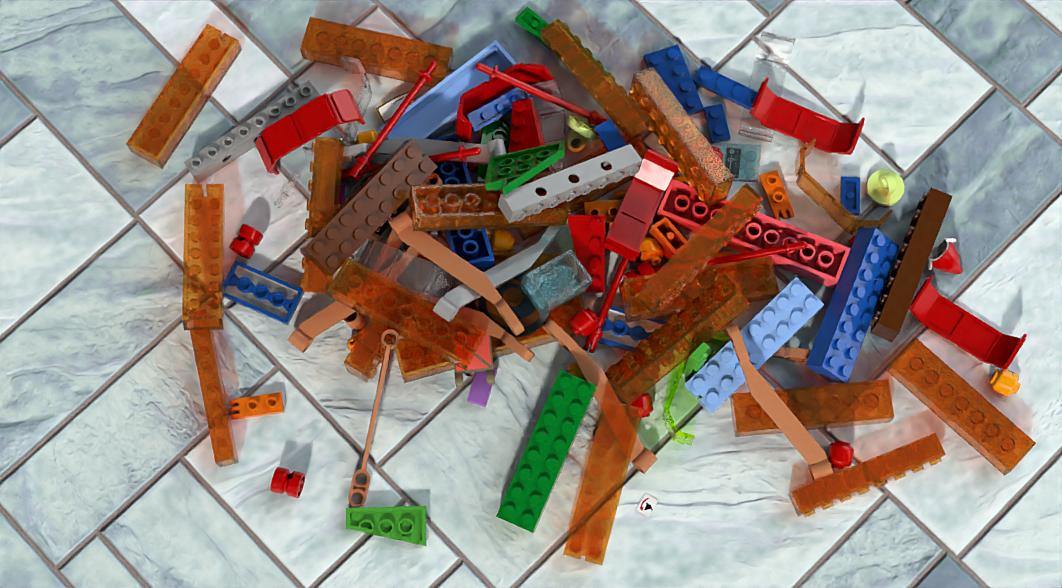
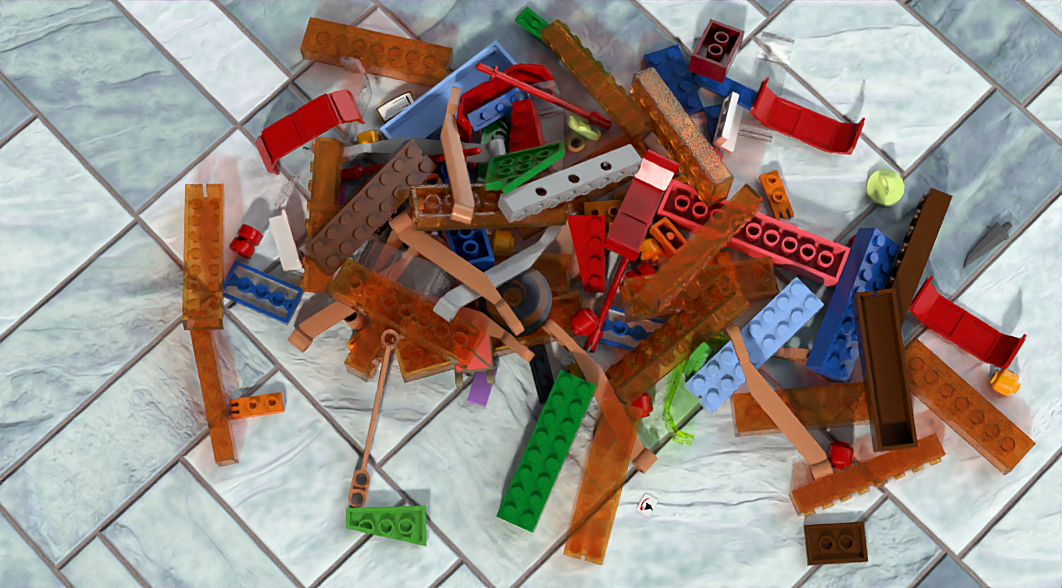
(184, 96): clear orange piece -> none
(245, 135): light grey piece -> none
(285, 242): none -> white panel
(287, 482): red wheel -> none
(363, 162): red bar -> none
(455, 163): none -> nougat piece
(541, 373): none -> black plate
(556, 282): clear light blue brick -> none
(609, 136): blue tile -> none
(716, 51): none -> dark red brick
(728, 123): none -> white panel
(742, 161): clear light blue plate -> none
(756, 253): red bar -> none
(827, 201): clear orange windscreen -> none
(835, 543): none -> reddish brown tile
(850, 194): blue plate -> none
(884, 370): none -> reddish brown piece
(945, 257): red hat -> none
(990, 240): none -> dark grey bar

